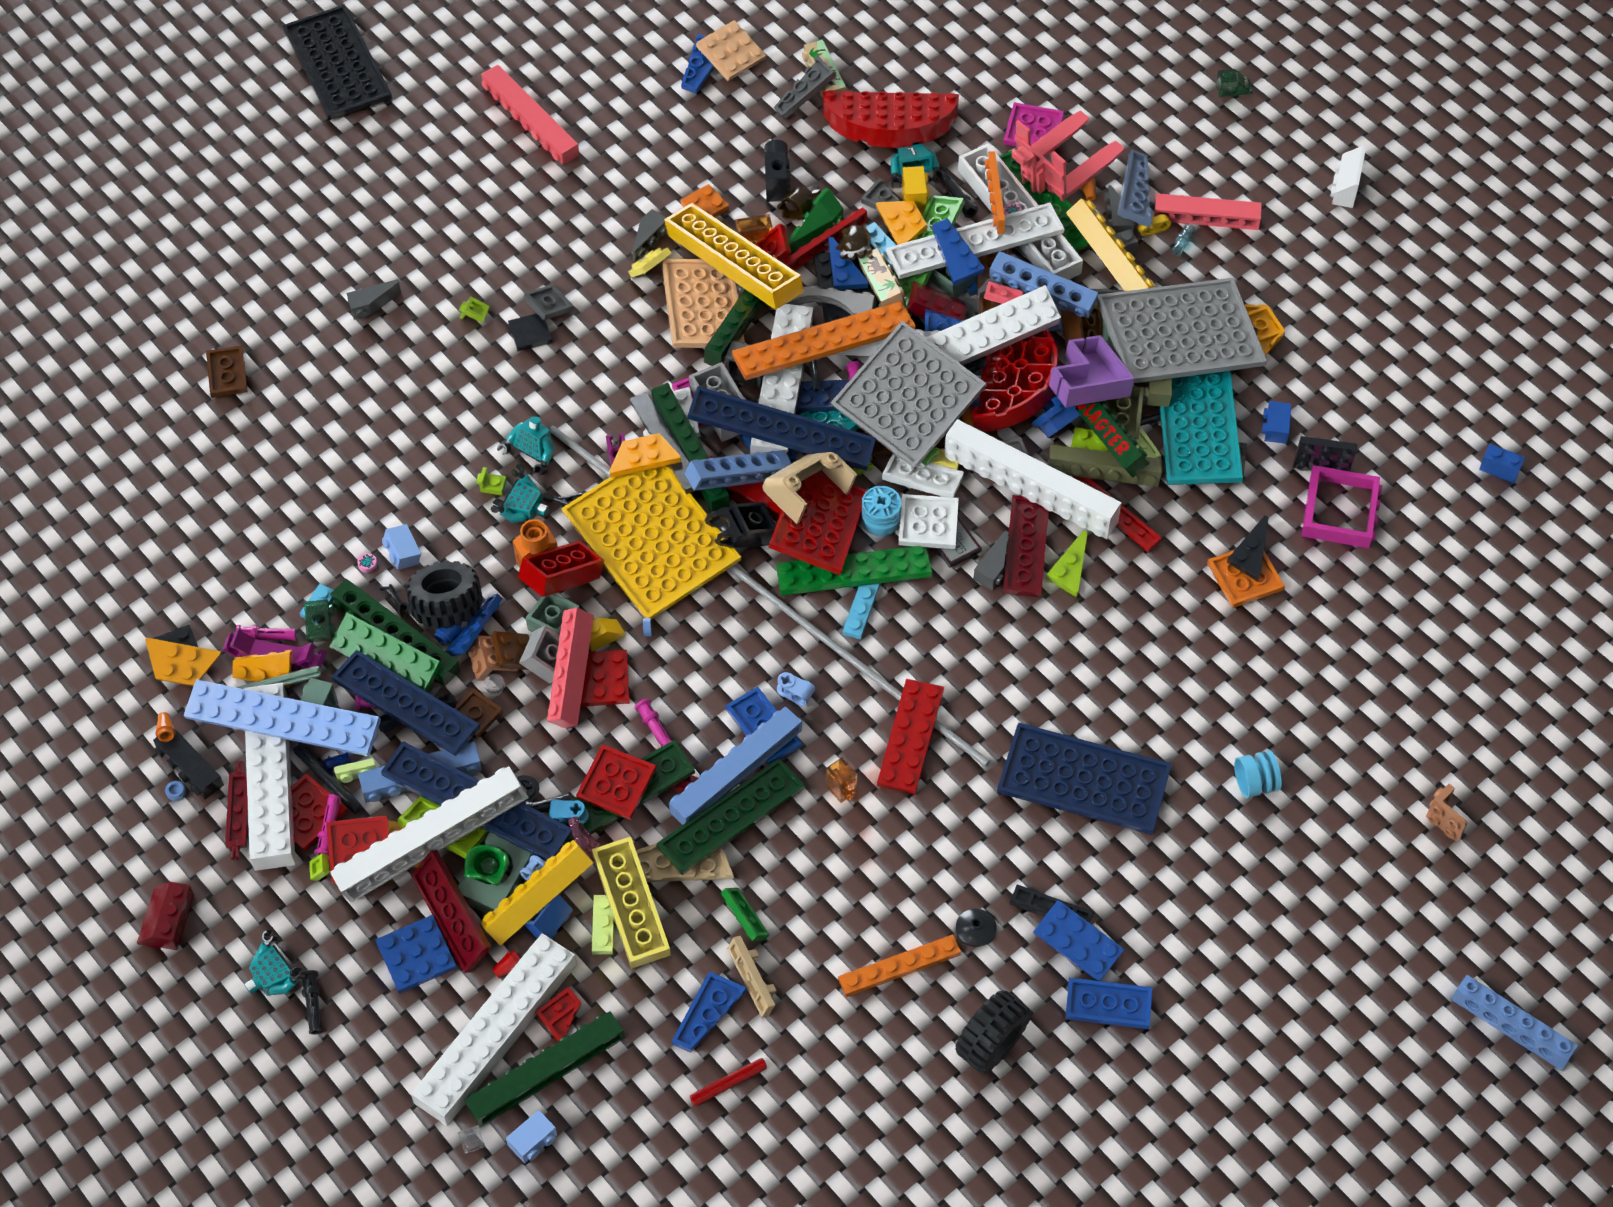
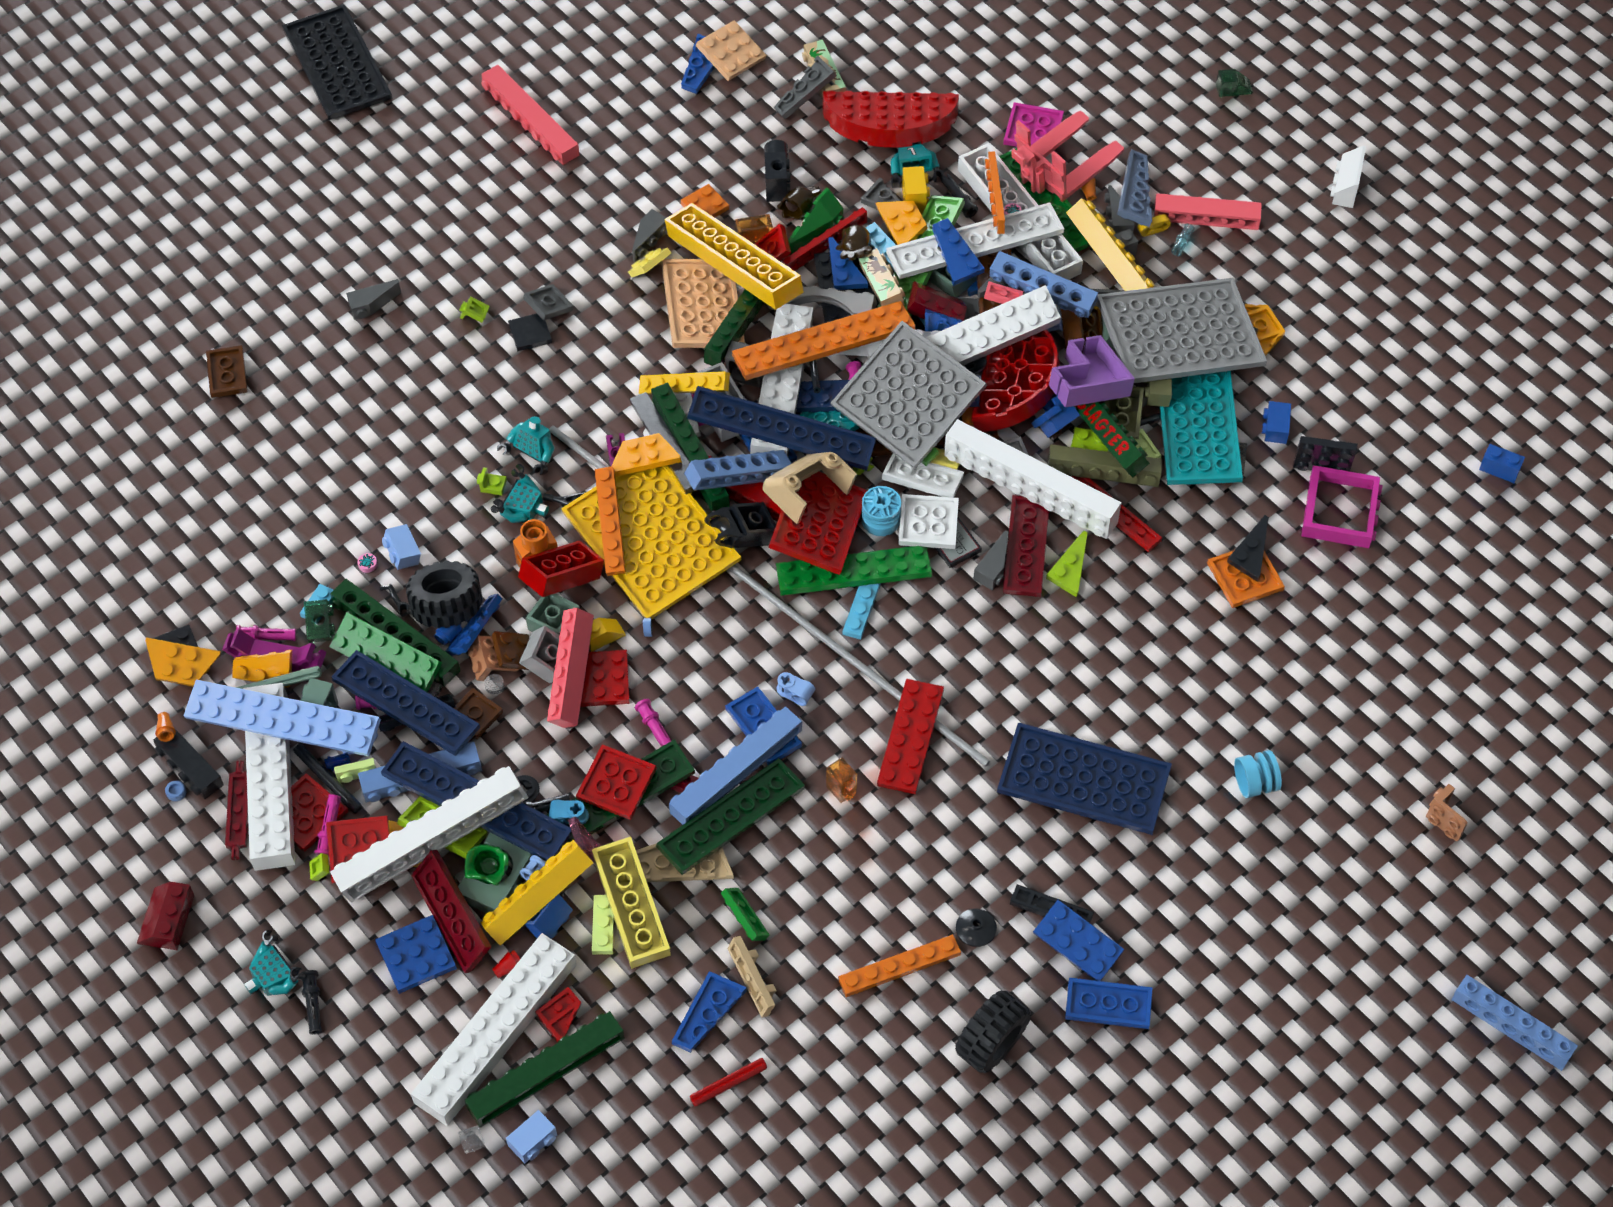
(610, 521): none -> orange plate
(686, 382): none -> yellow plate

